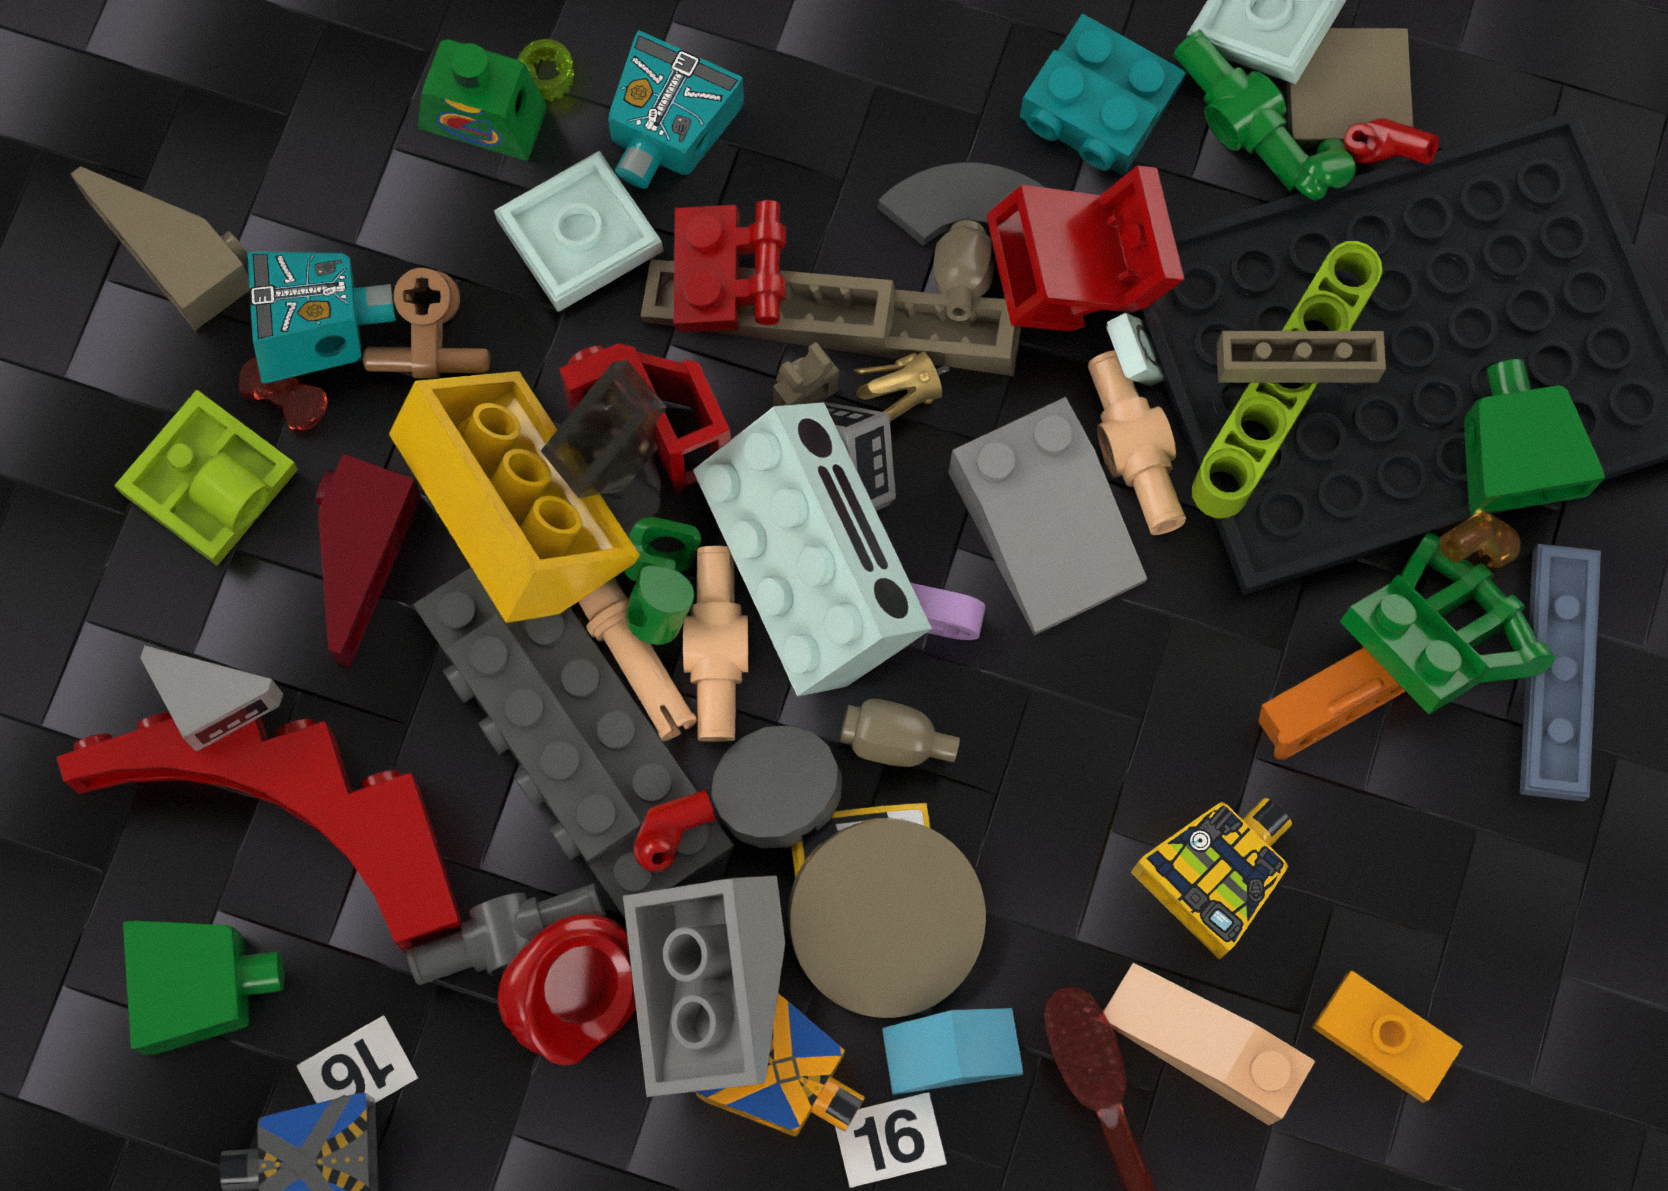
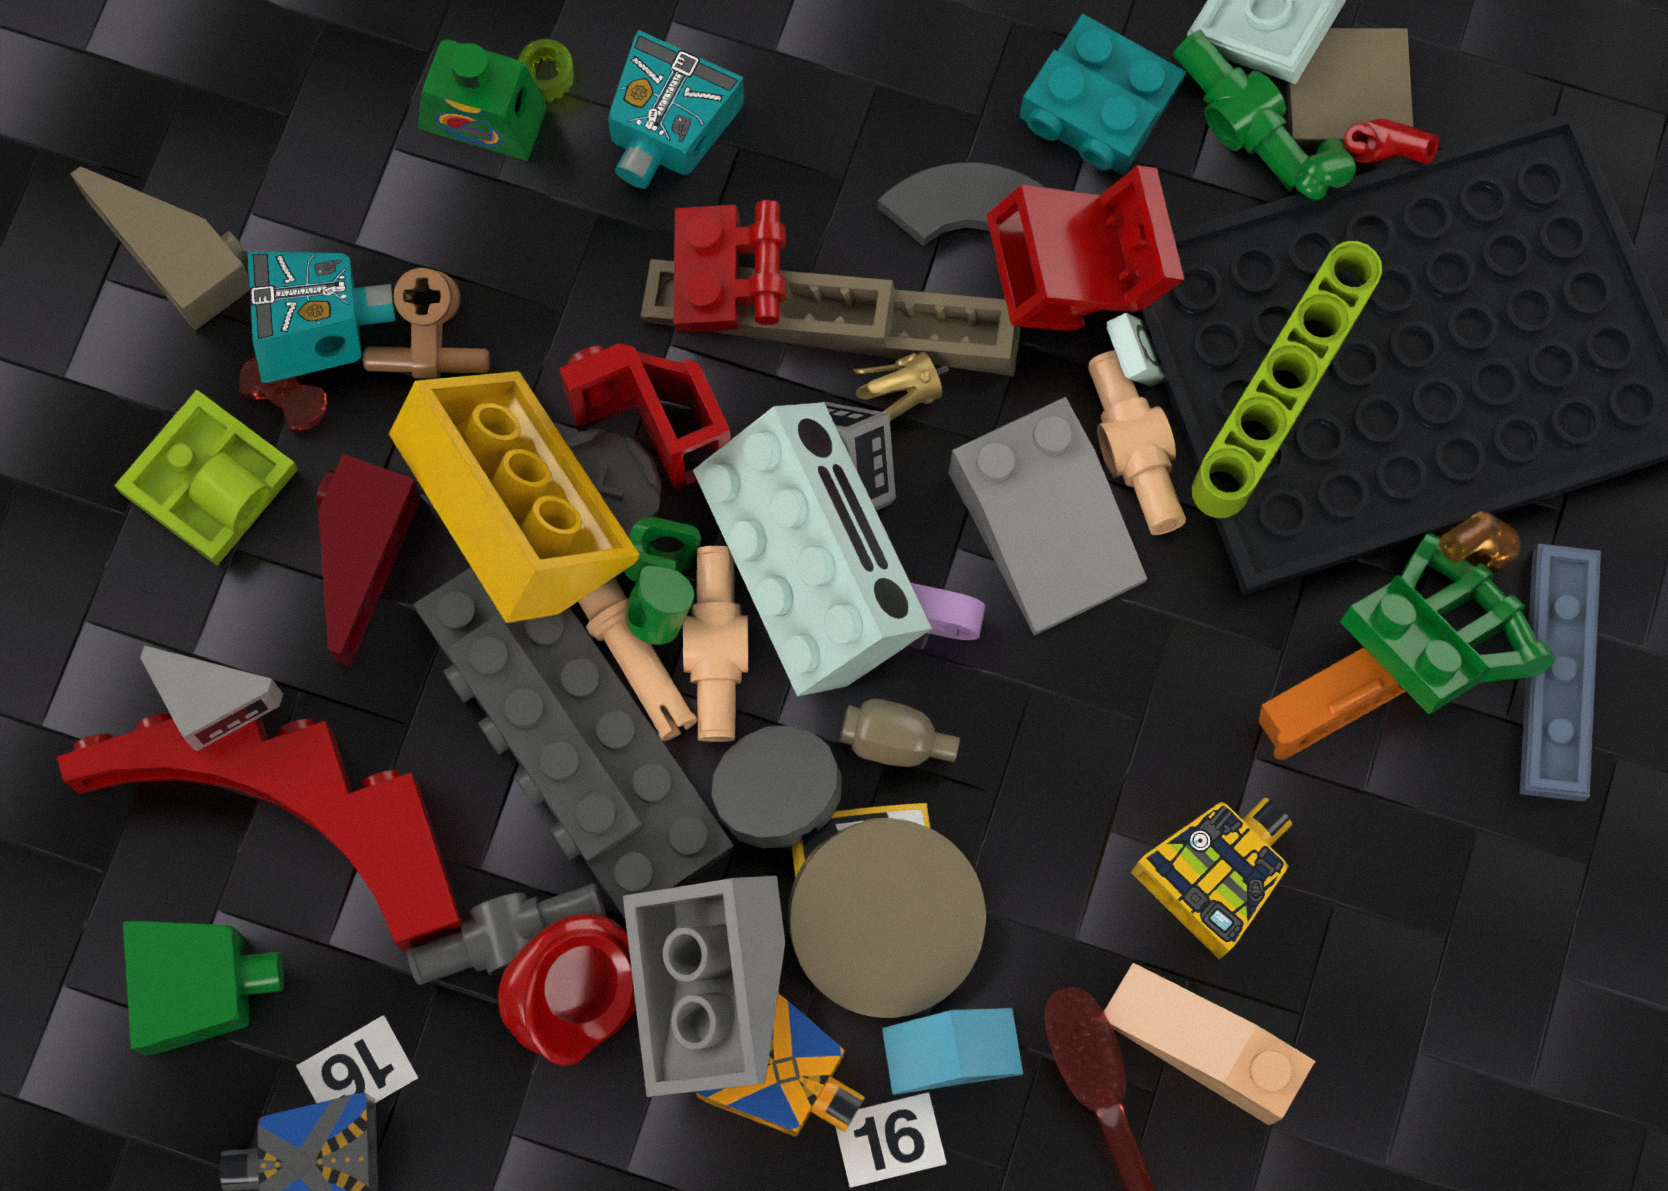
(578, 231): light aqua tile -> none
(607, 433): clear smoke arch -> none
(664, 827): red arm -> none
(806, 379): dark tan plate -> none
(963, 267): dark tan plant -> none
(1300, 356): dark tan piece -> none
(1387, 1036): light orange plate -> none
(1526, 445): green torso -> none

